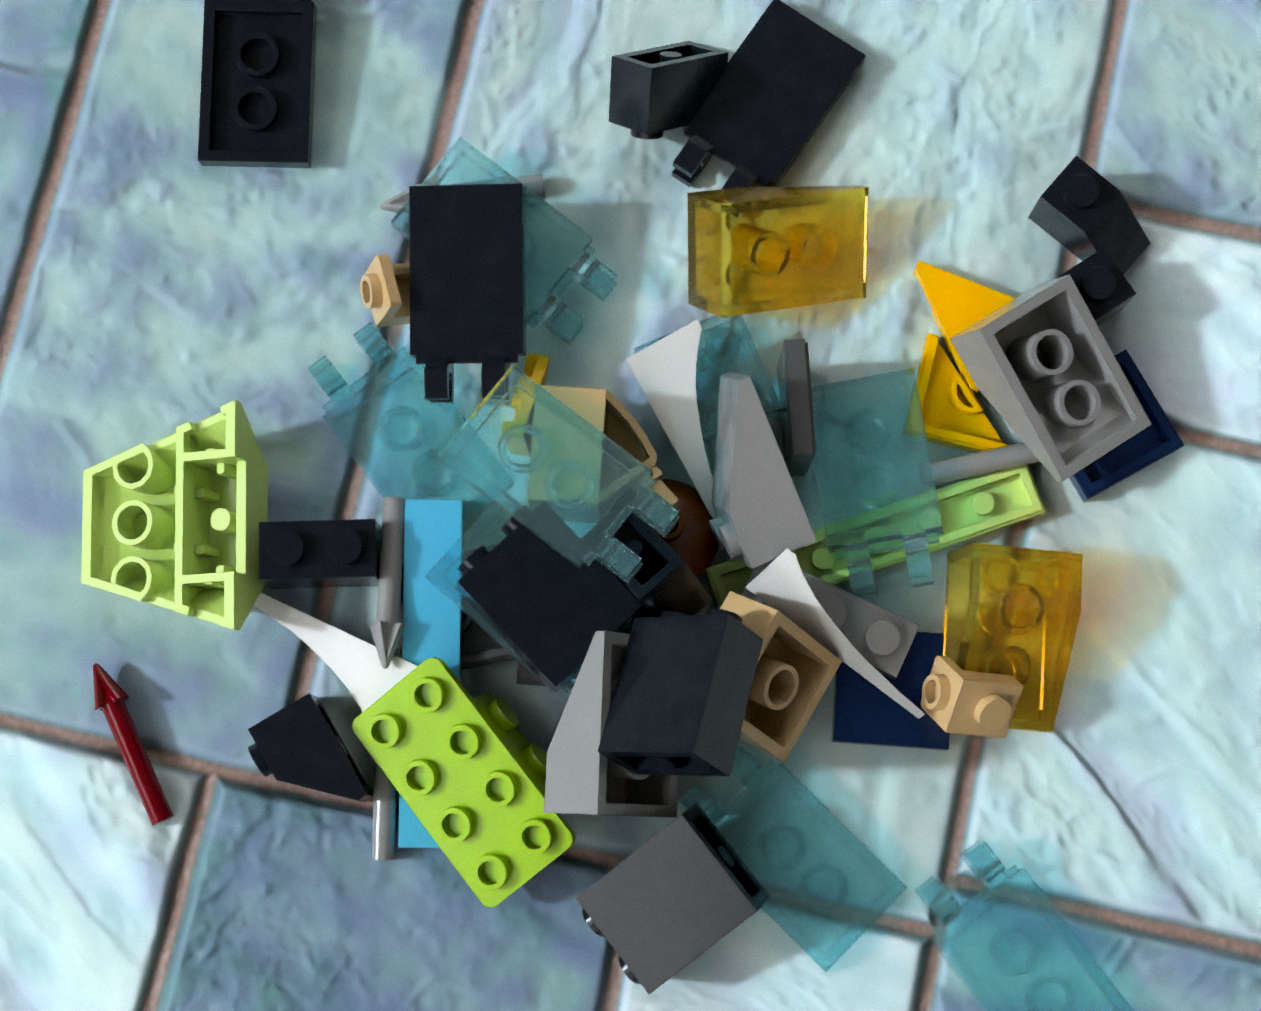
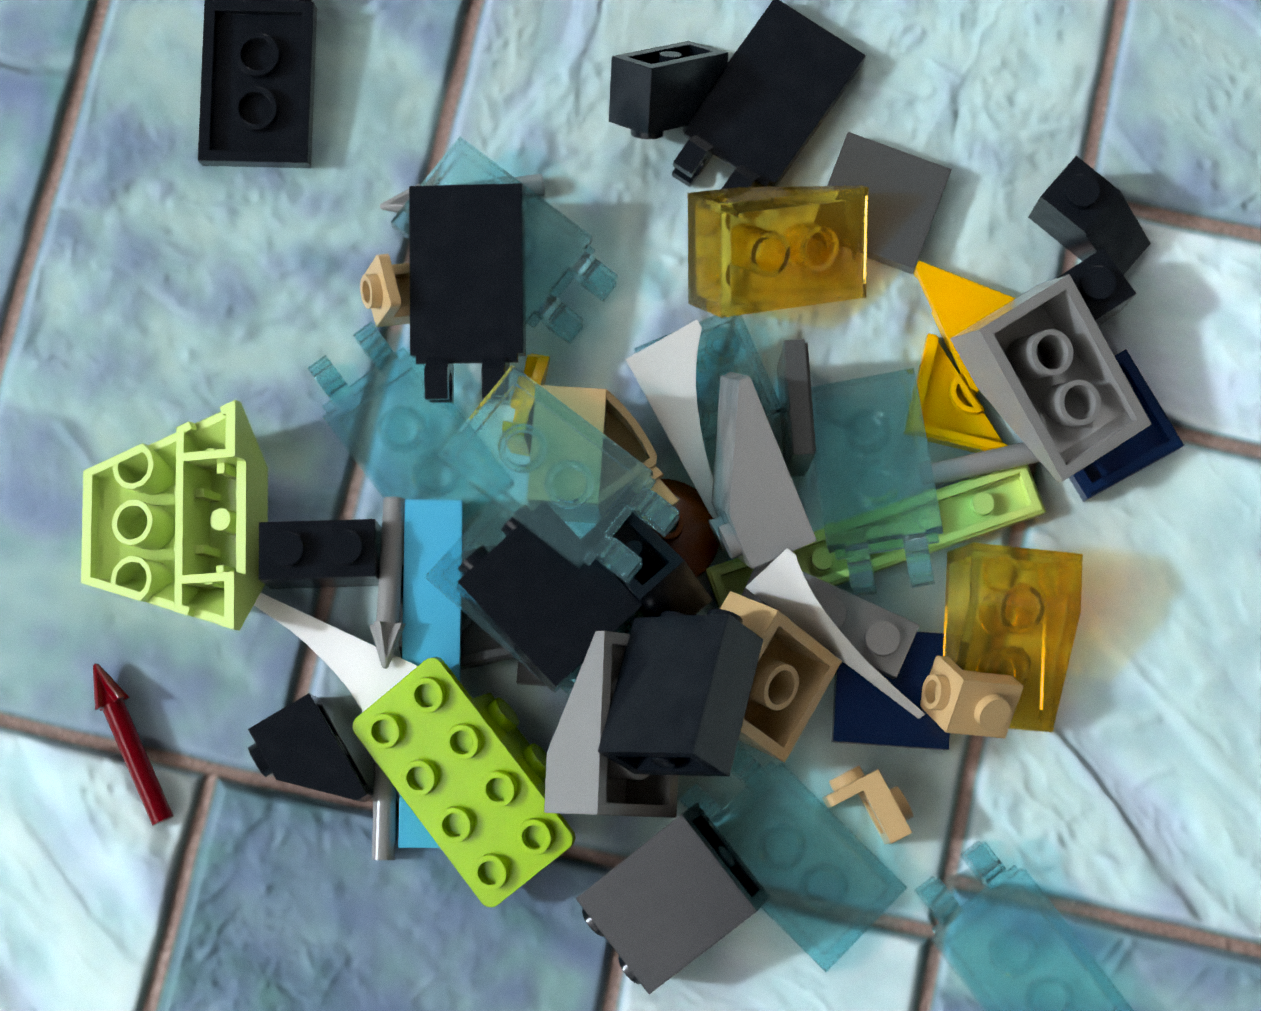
(884, 805): none -> tan bracket
(900, 197): none -> dark grey tile

